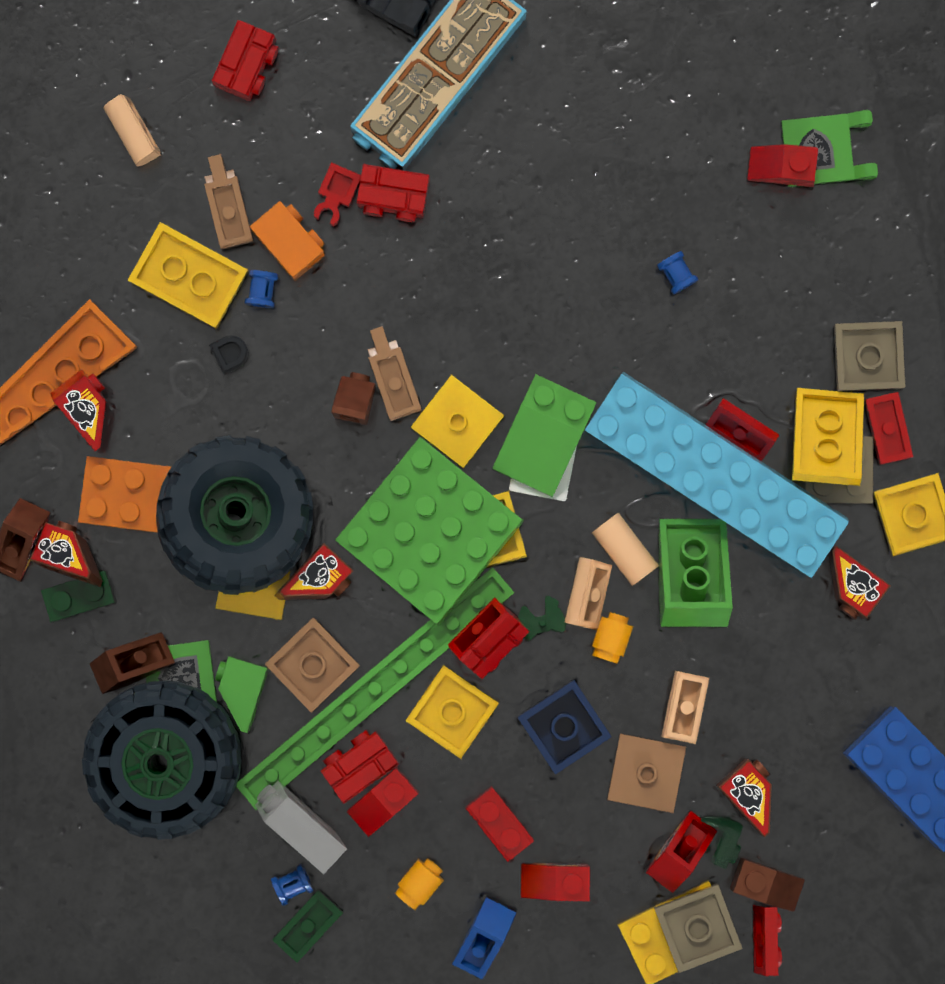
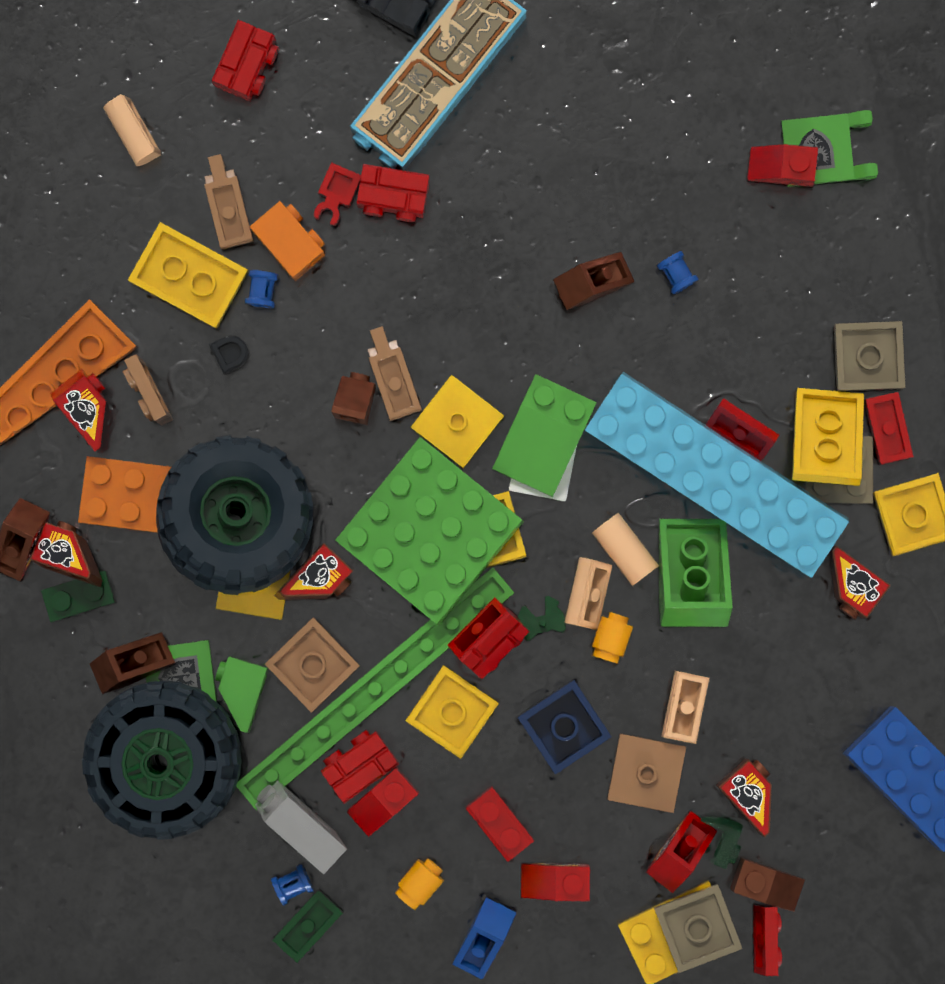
(141, 380): none -> medium nougat plate
(593, 280): none -> copper slope

